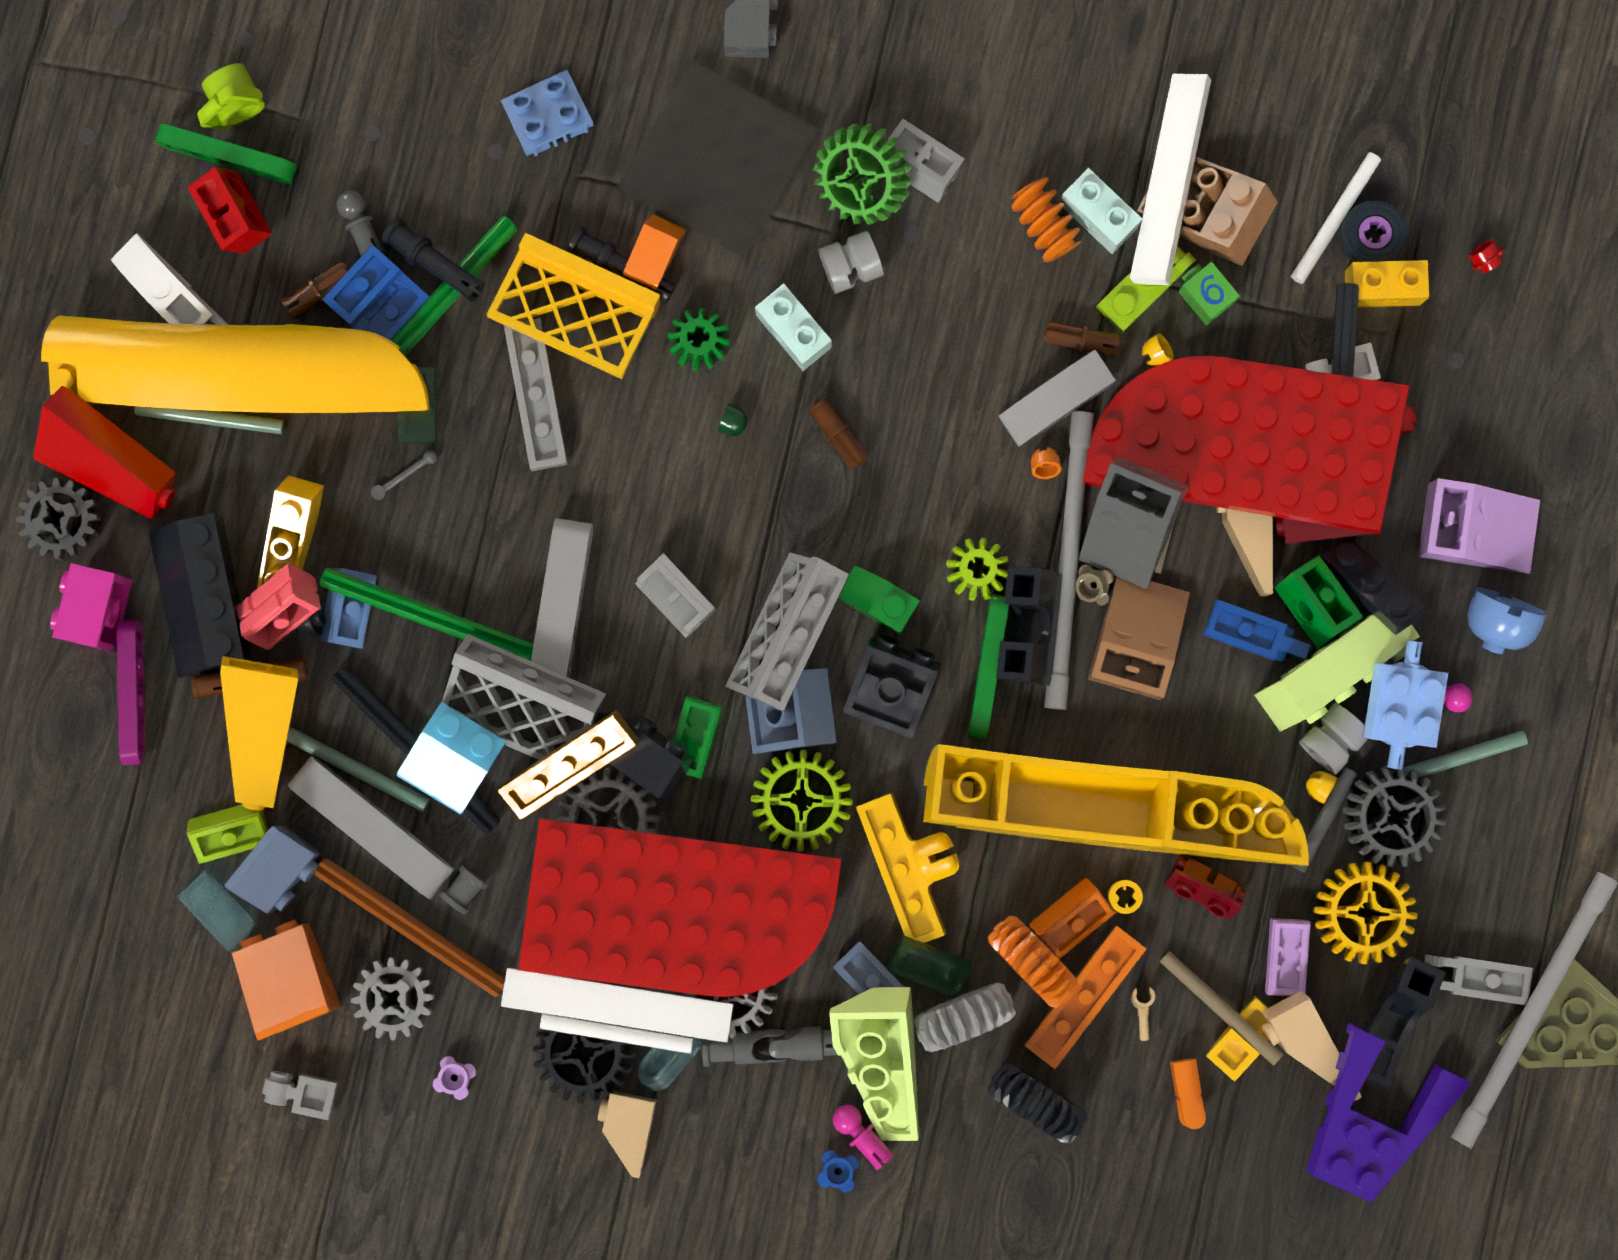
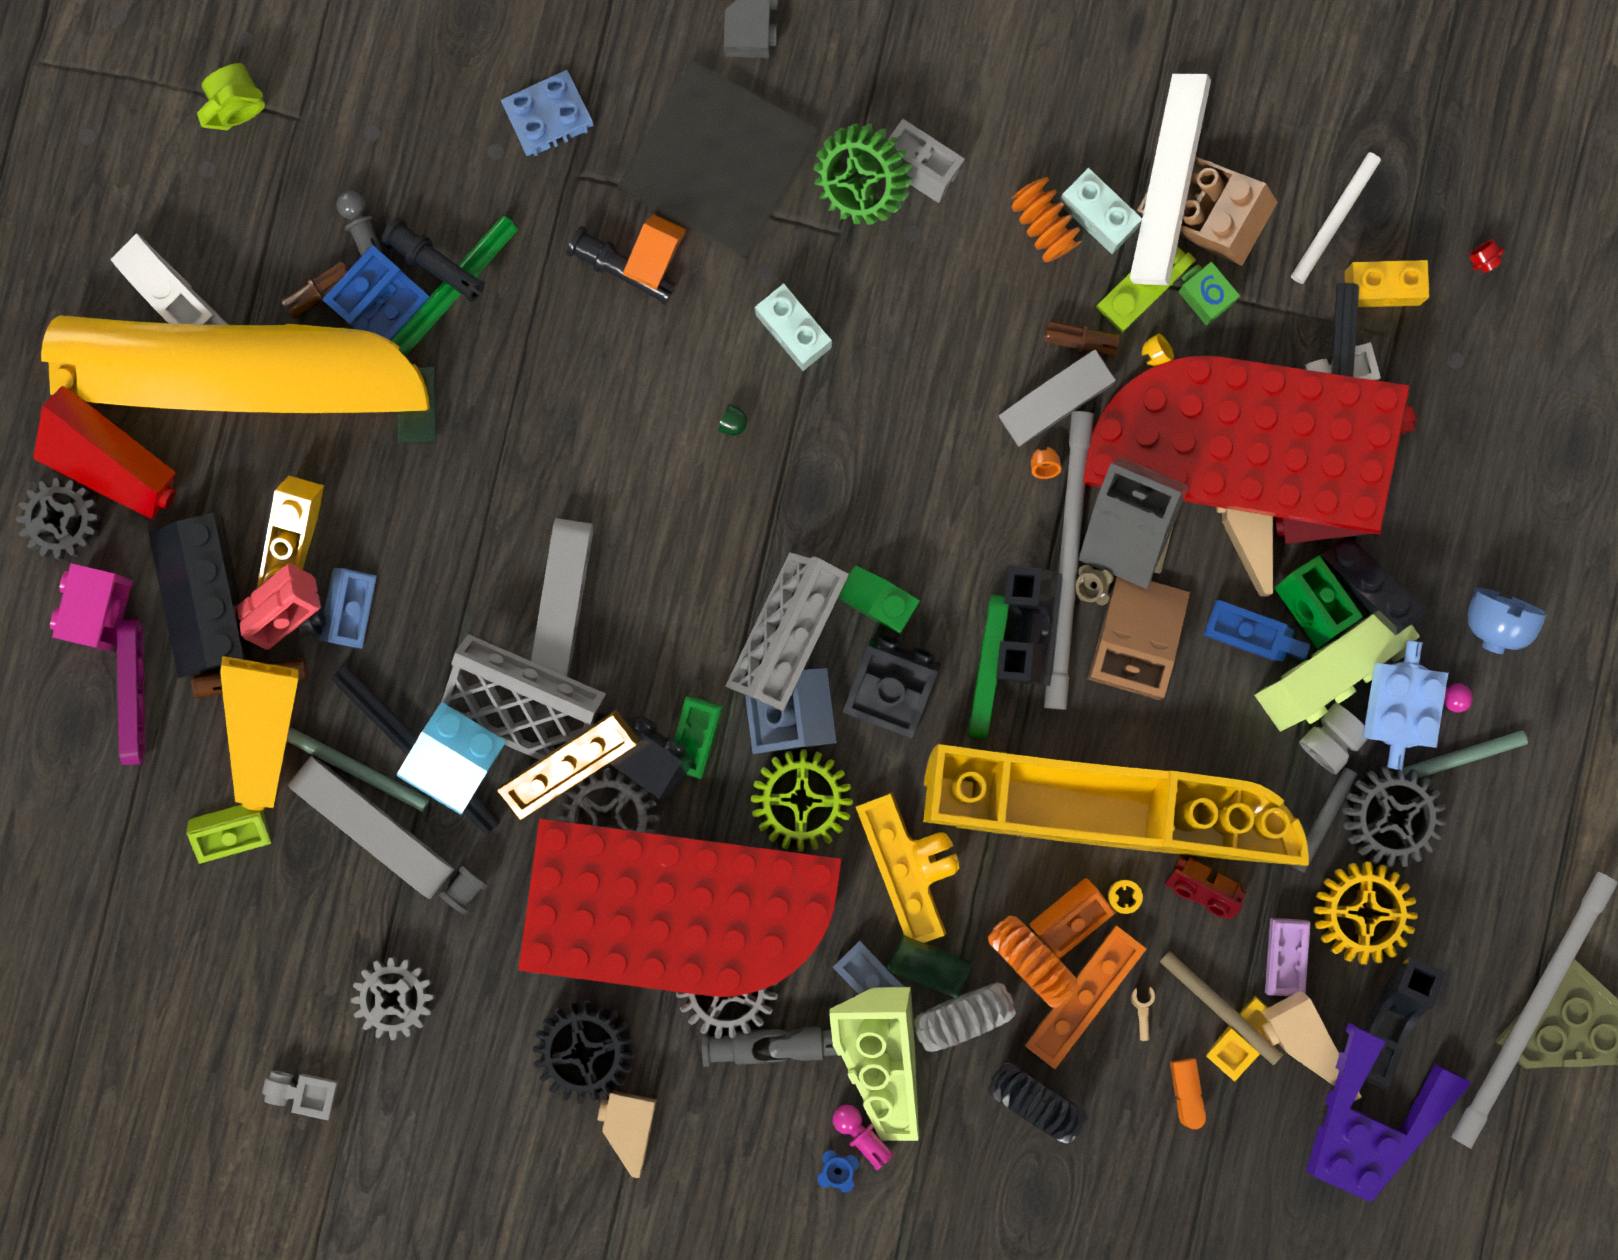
(215, 418): sand green bar -> none
(217, 911): clear light blue plate -> none
(225, 154): green beam -> none
(229, 210): red brick -> none
(274, 870): sand blue slope -> none
(284, 979): orange slope -> none
(379, 492): dark grey hinge -> none
(410, 927): dark orange axle -> none
(421, 612): green axle -> none
(459, 1087): lavender plate -> none
(536, 399): light grey plate -> none
(580, 275): yellow fence -> none
(616, 1033): white bar -> none
(617, 1005): white tile -> none
(662, 1066): clear light blue plate -> none
(675, 595): light grey hinge -> none
(708, 348): green gear -> none
(838, 433): reddish brown axle -> none
(851, 262): light grey wheel -> none
(988, 563): lime gear -> none
(1320, 785): yellow hinge -> none
(1358, 222): black bush -> none
(1478, 526): lavender slope -> none
(1485, 979): light grey hinge -> none

